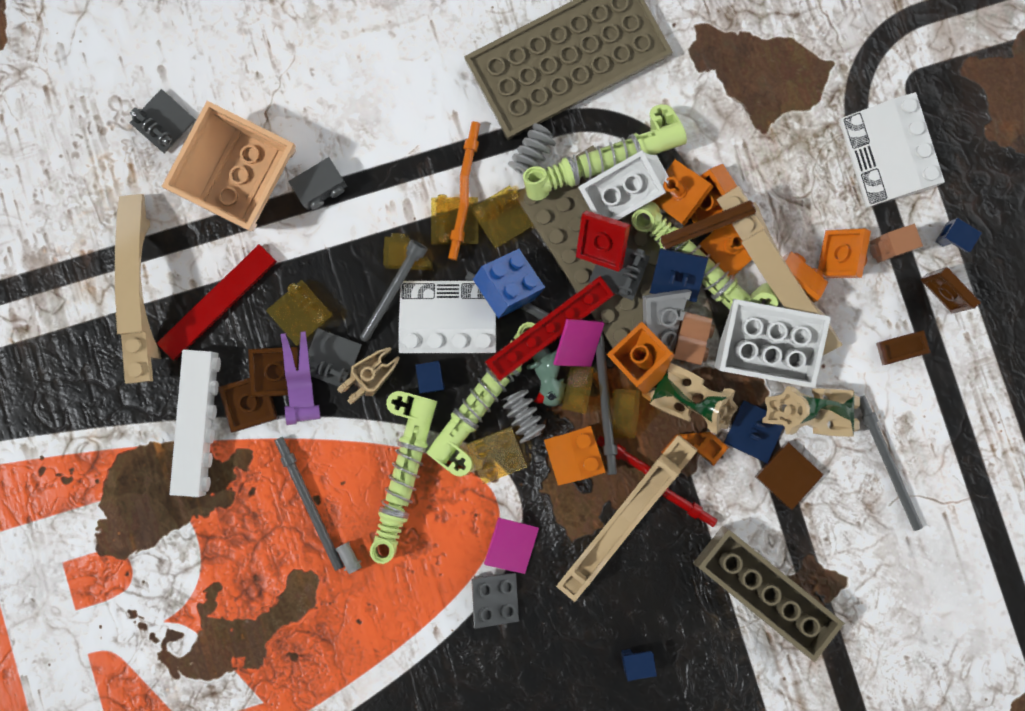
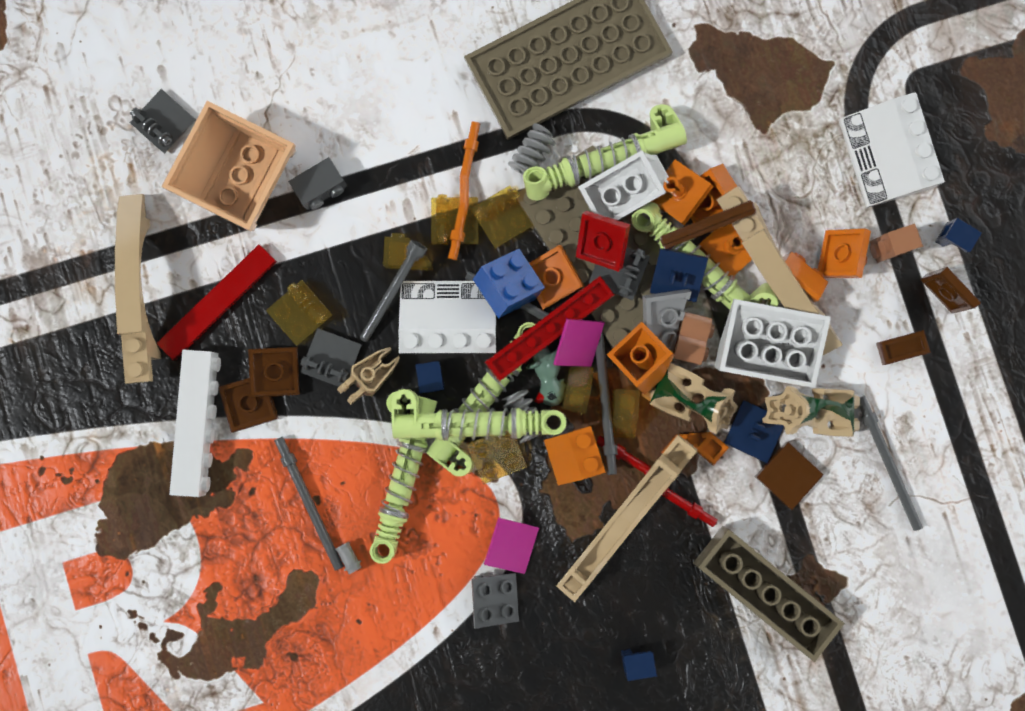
(299, 384): medium lavender flag -> none
(466, 423): none -> yellowish green piece
(557, 276): none -> orange tile

